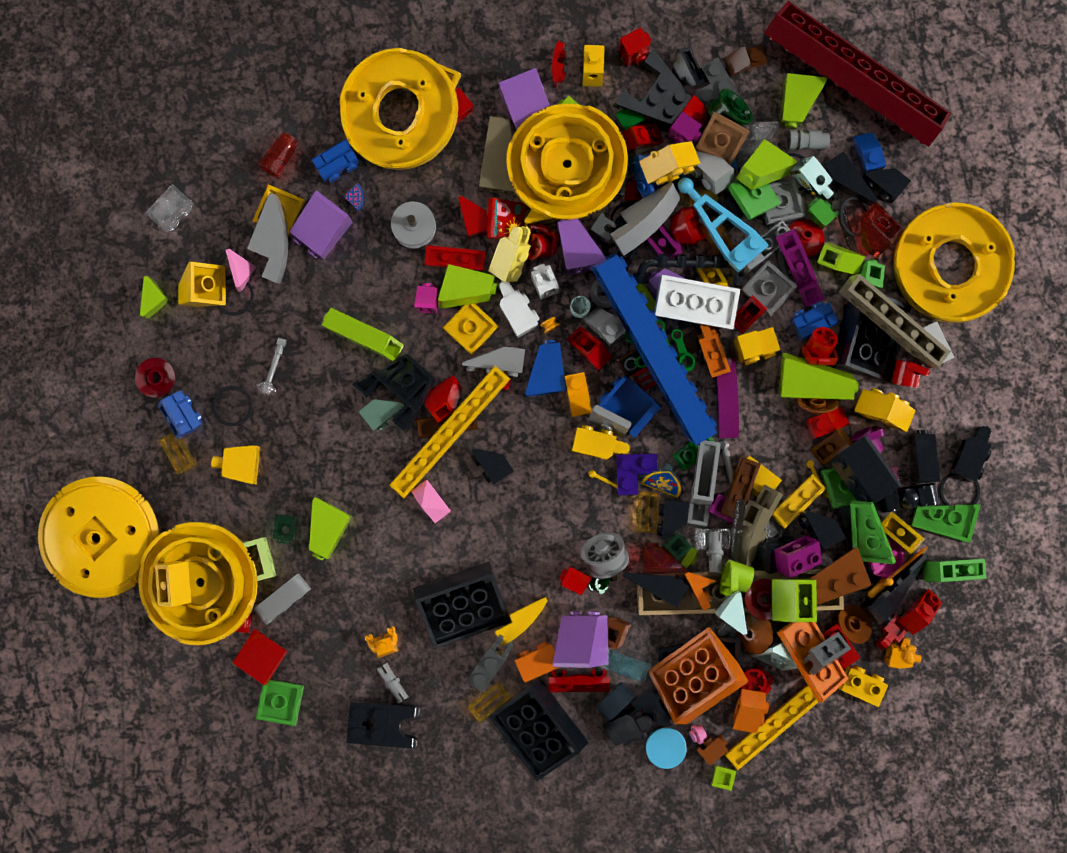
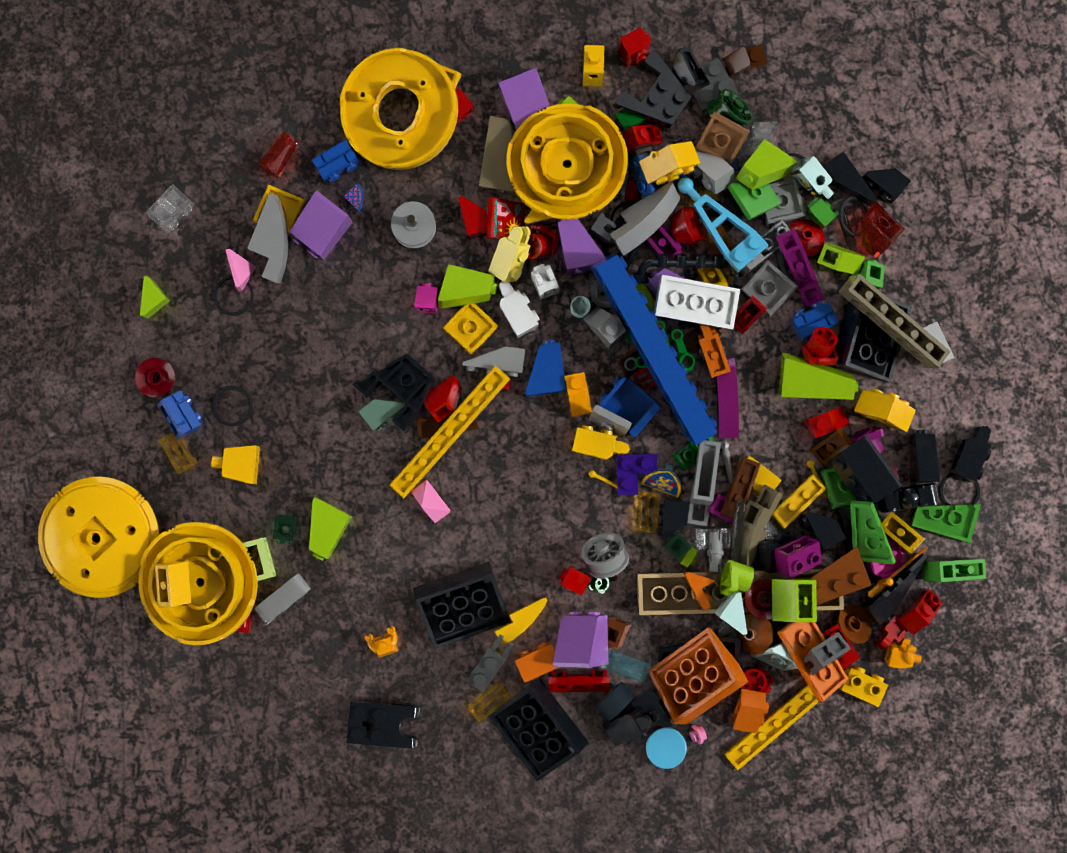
(202, 285): yellow slope -> none
(260, 657): red tile -> none
(267, 387): light grey piece -> none
(280, 702): bright green plate -> none
(362, 334): lime slope -> none
(392, 683): light grey pin -> none
(466, 258): red plate -> none
(493, 463): black slope -> none
(550, 324): light orange bush -> none
(558, 73): red slope -> none
(590, 348): red slope -> none
(659, 560): clear red slope -> none
(664, 586): black slope -> none
(685, 130): magenta brick -> none
(697, 111): red slope -> none
(713, 748): dark orange brick -> none
(723, 777): lime plate -> none
(756, 344): yellow brick -> none
(798, 98): lime slope -> none
(811, 140): light grey axle -> none
(817, 405): dark orange dish -> none
(858, 73): dark red brick -> none
(869, 153): blue slope -> none
(908, 373): red piece -> none
(919, 277): yellow piece -> none

